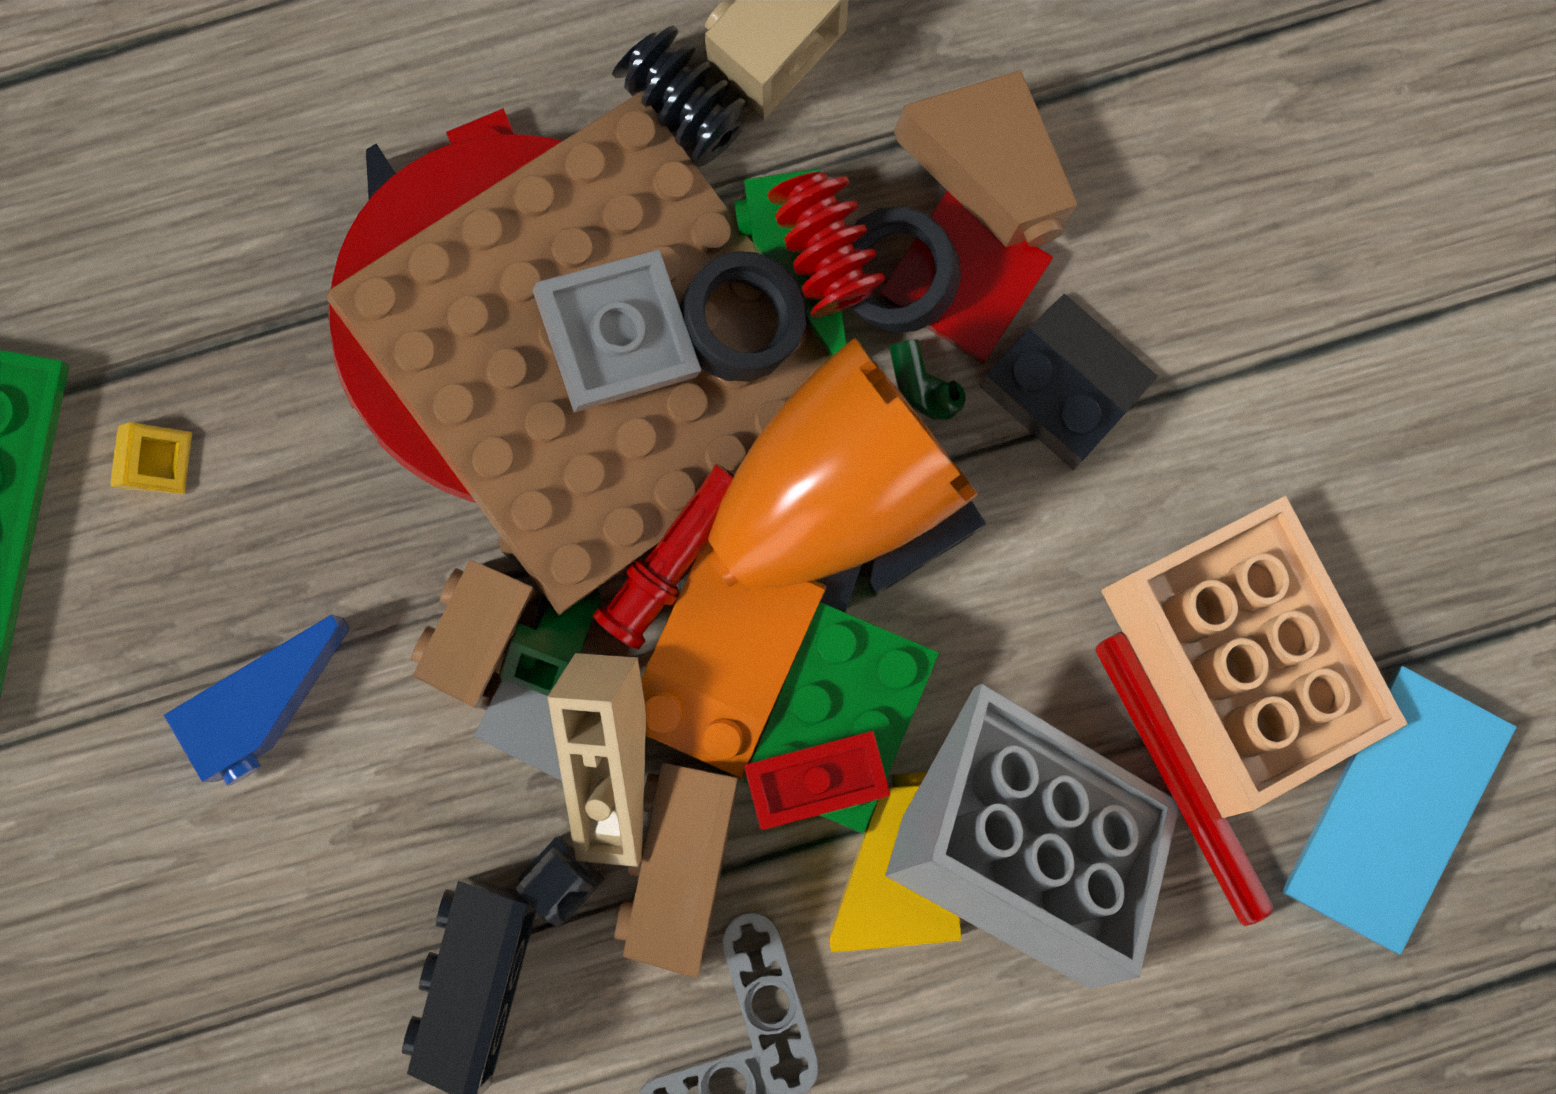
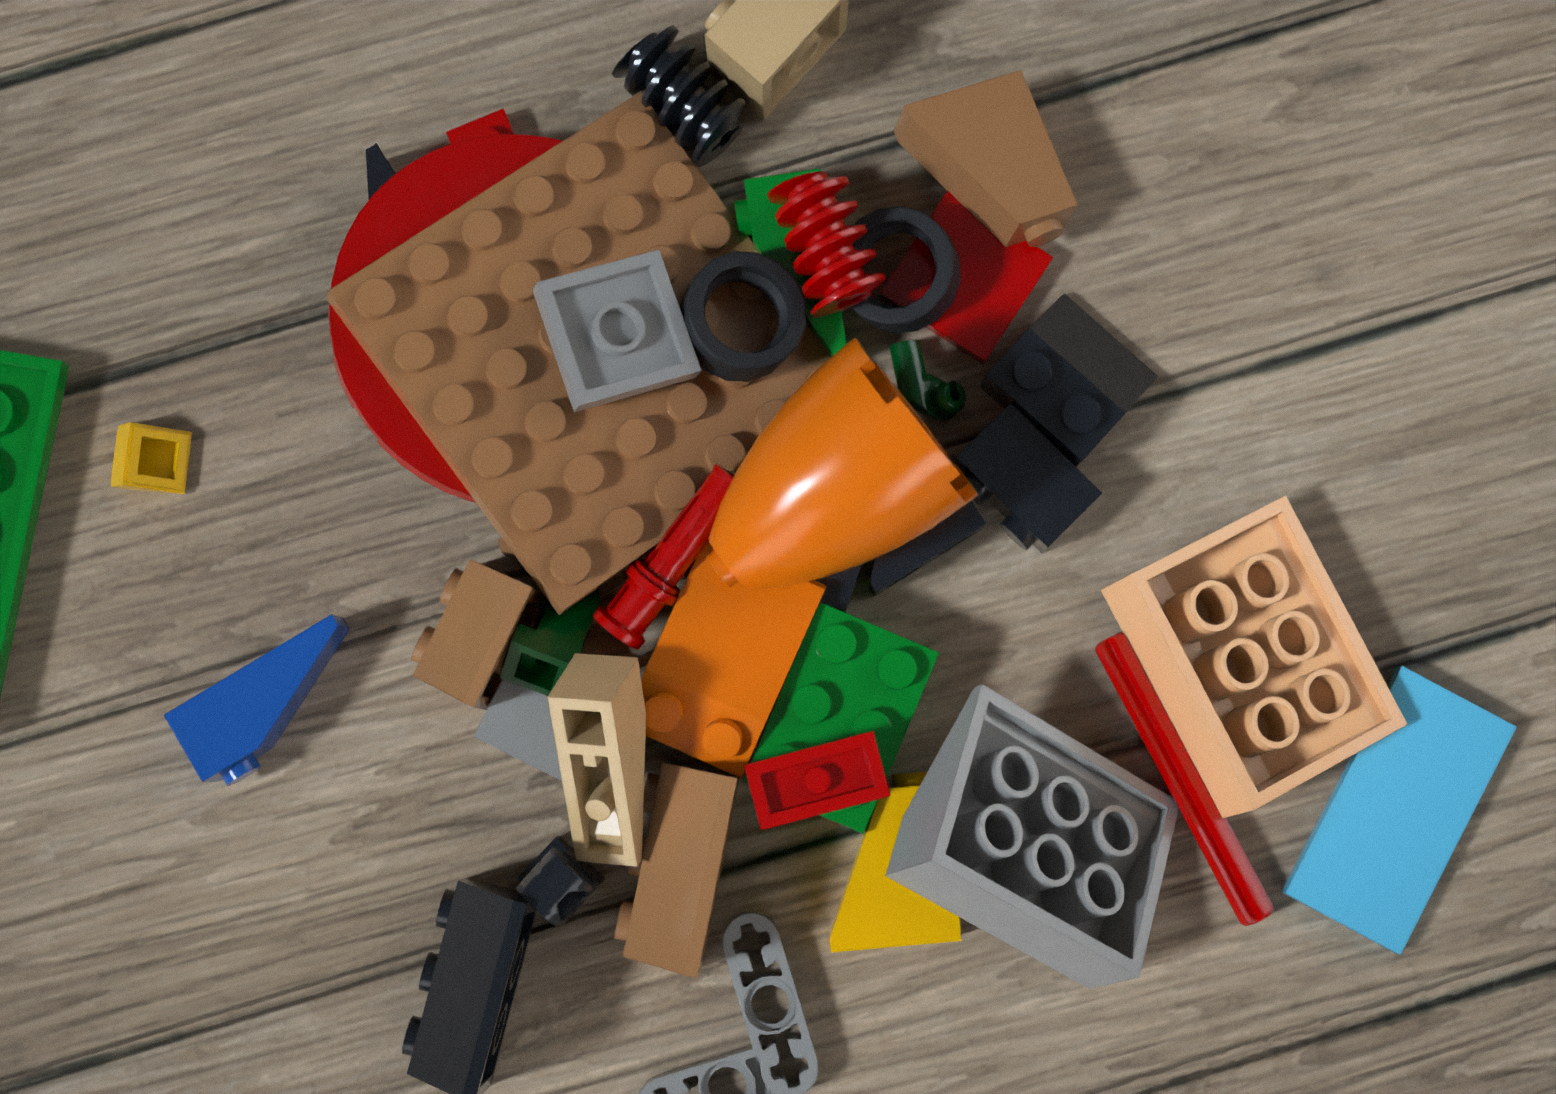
(1025, 480): none -> black brick

